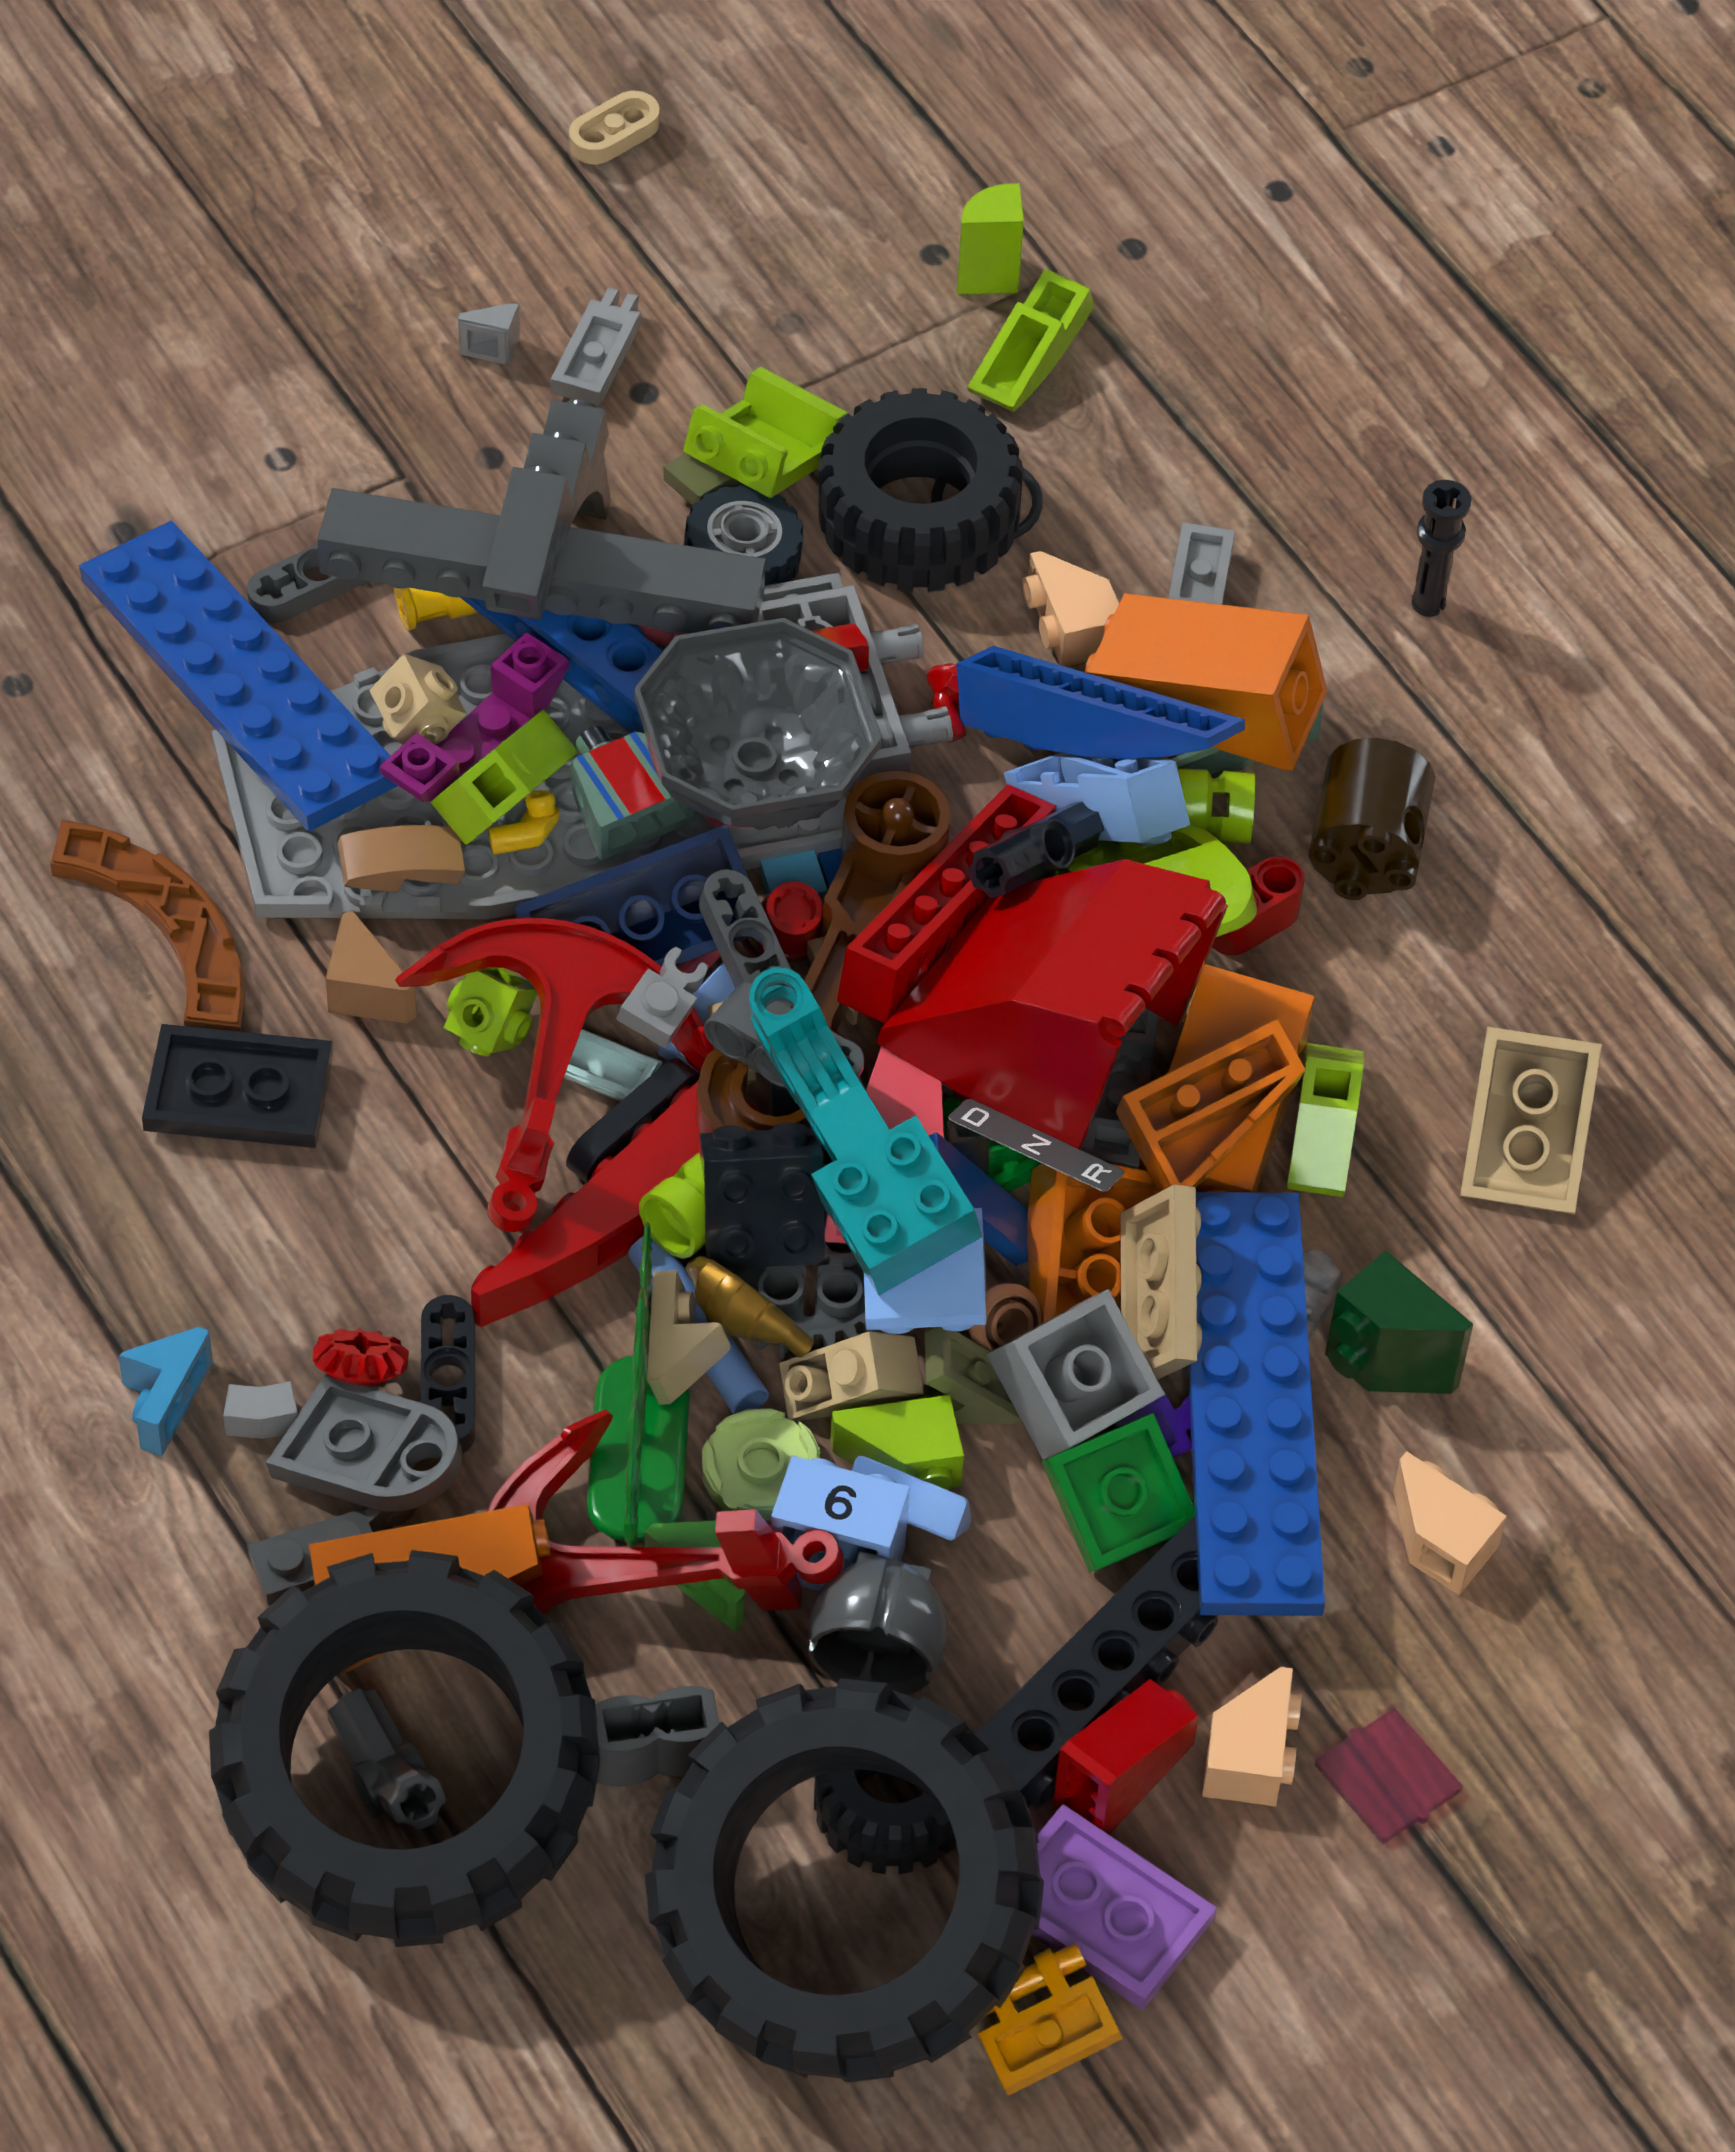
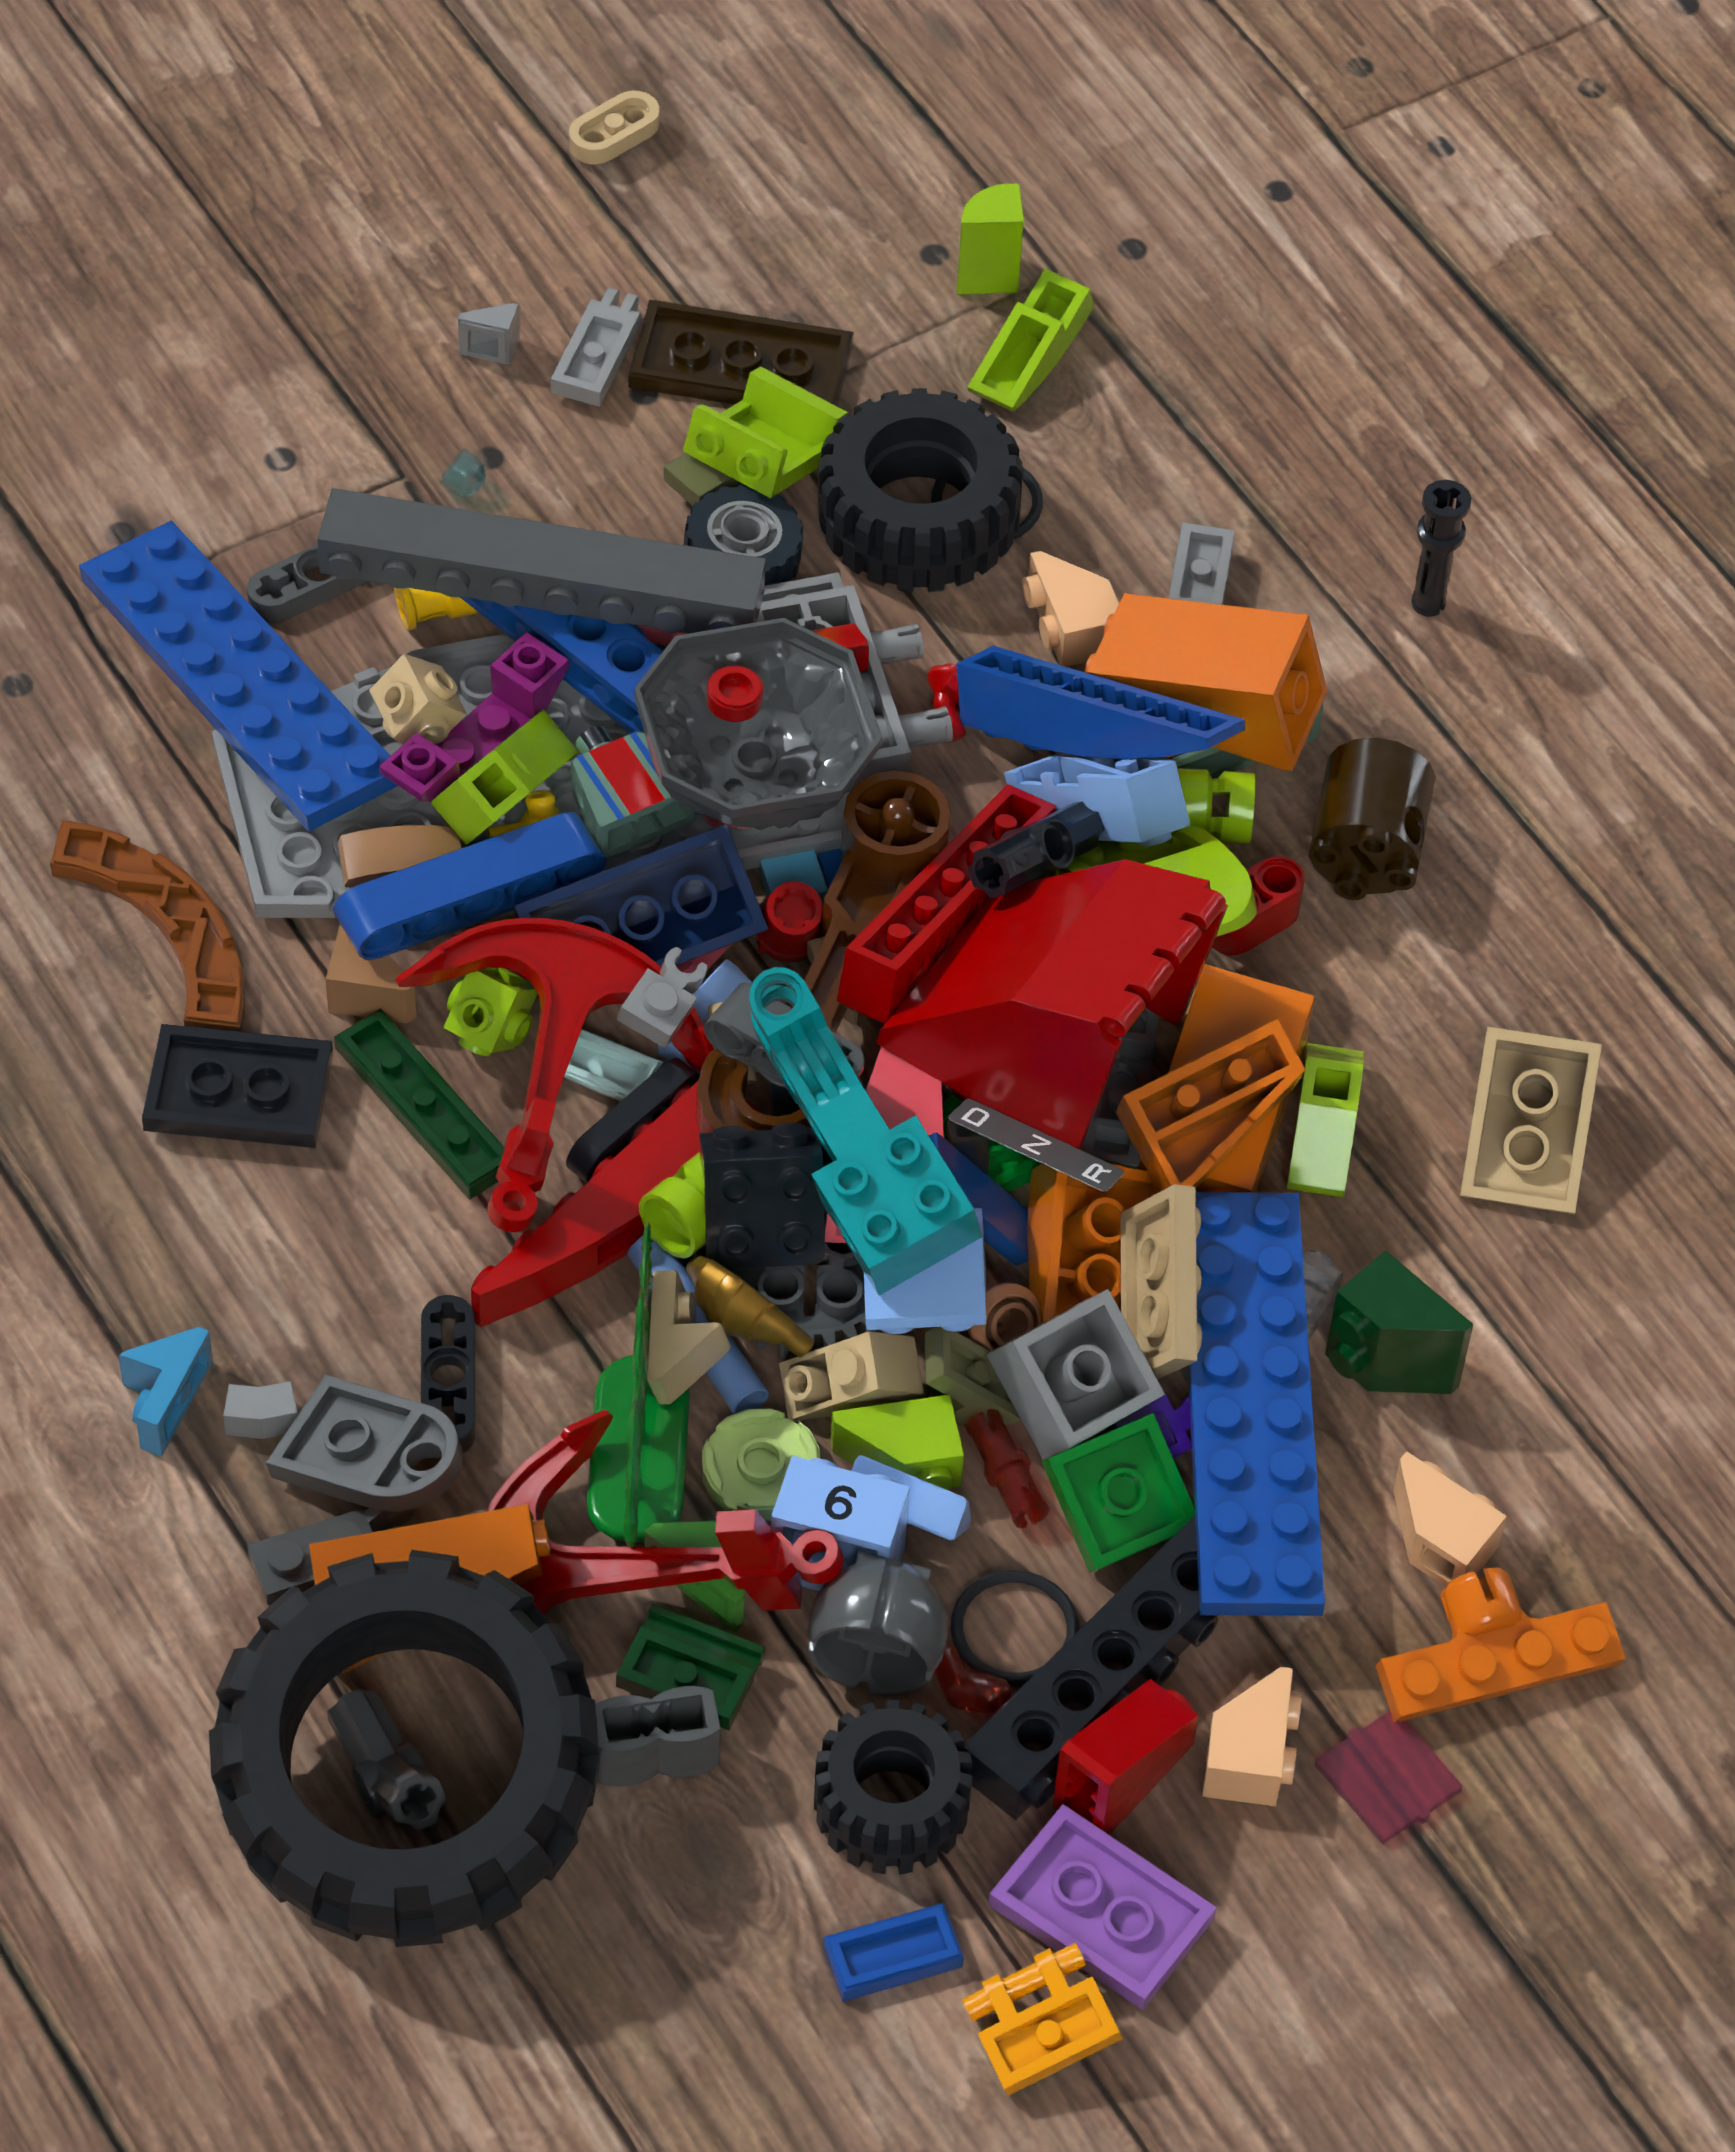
(360, 1356): red gear -> none
(422, 1102): none -> dark green tile
(464, 474): none -> clear light blue hinge
(467, 885): none -> blue beam
(559, 479): dark grey arch -> none
(685, 1652): none -> dark green plate
(714, 351): none -> dark brown tile
(726, 1791): black tyre -> none
(734, 693): none -> red tile
(750, 922): dark grey beam -> none
(893, 1952): none -> blue tile
(970, 1689): none -> clear red arm
(993, 1579): none -> black tyre
(1007, 1468): none -> clear red pin
(1496, 1649): none -> orange plate

